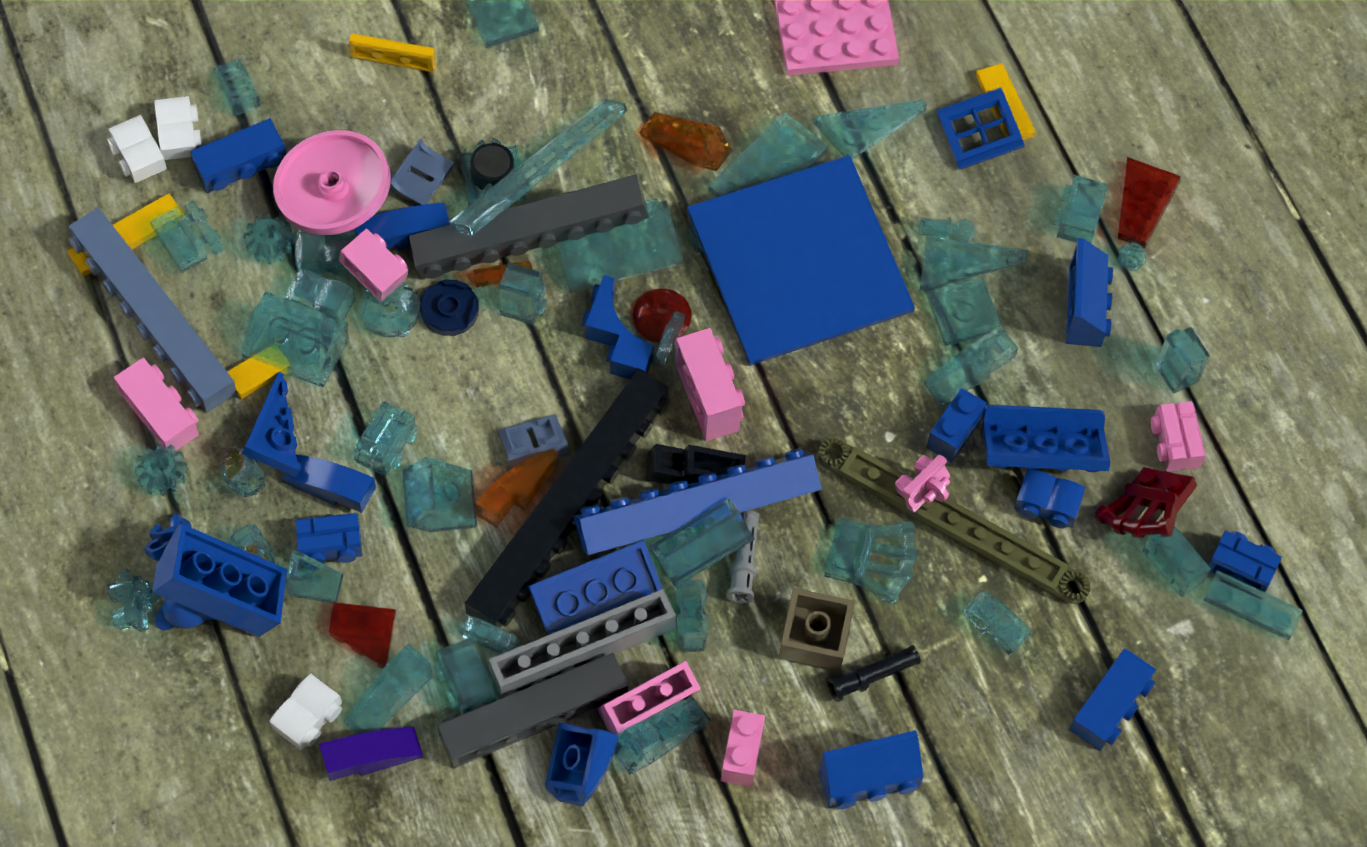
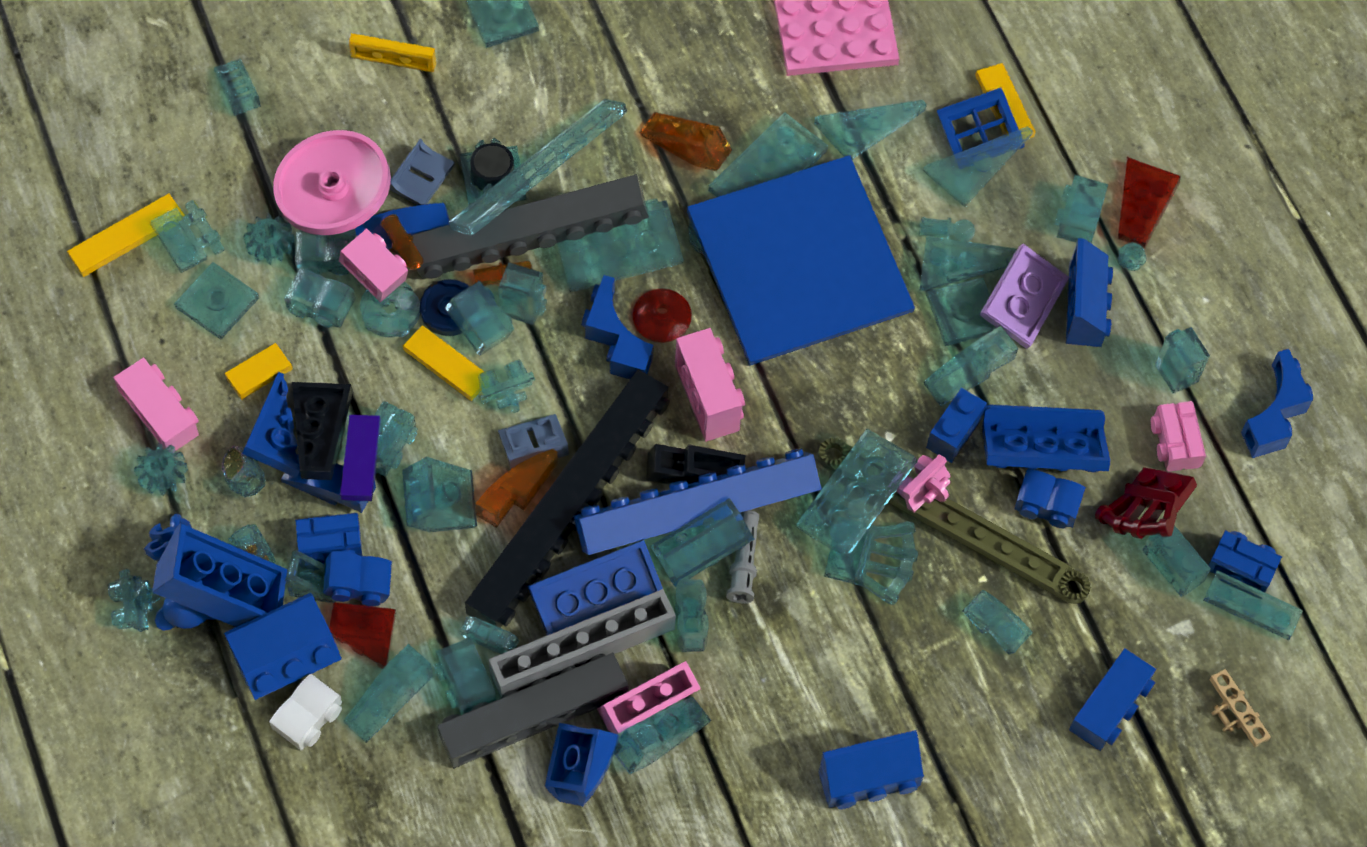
(137, 149): white brick -> none
(152, 310): sand blue brick -> none
(176, 127): white brick -> none
(216, 300): none -> clear light blue tile
(238, 155): blue brick -> none
(282, 646): none -> blue slope
(295, 339): clear light blue slope -> none
(320, 424): none -> black wing
(357, 578): none -> blue brick
(360, 458): none -> dark purple tile
(370, 752): dark purple slope -> none
(402, 242): none -> clear orange axle
(444, 362): none -> yellow tile
(480, 318): none -> clear light blue brick
(517, 380): none -> clear light blue hips
(668, 339): clear light blue tile -> none
(742, 748): bright pink brick -> none
(816, 629): dark tan brick -> none
(856, 493): none -> clear light blue plate
(861, 676): black pin -> none
(973, 168): none -> clear light blue wing
(1024, 296): none -> lavender tile
(1240, 722): none -> tan piece
(1293, 397): none -> blue arch

